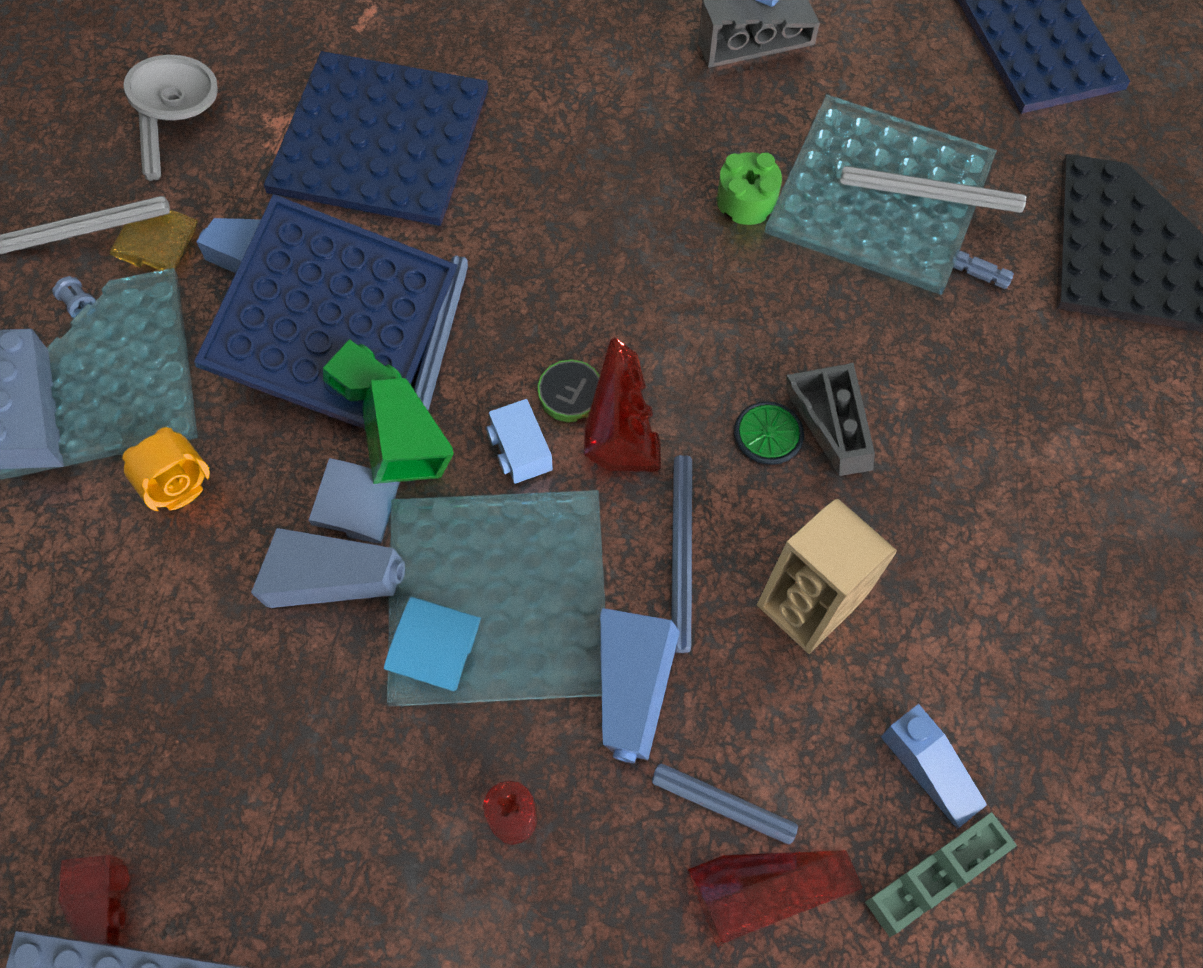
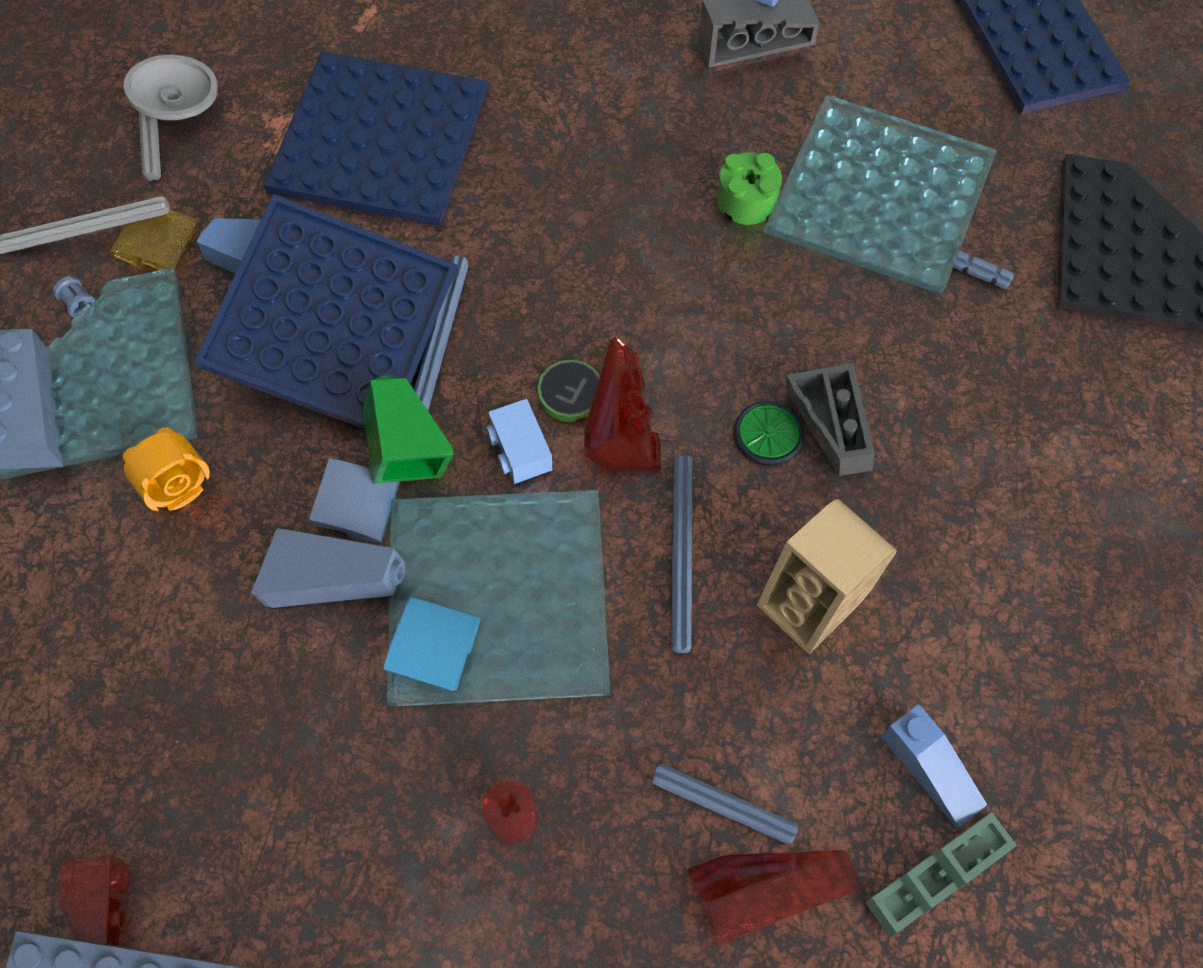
(353, 370): green slope -> none
(634, 675): medium blue slope -> none
(933, 189): light grey axle -> none

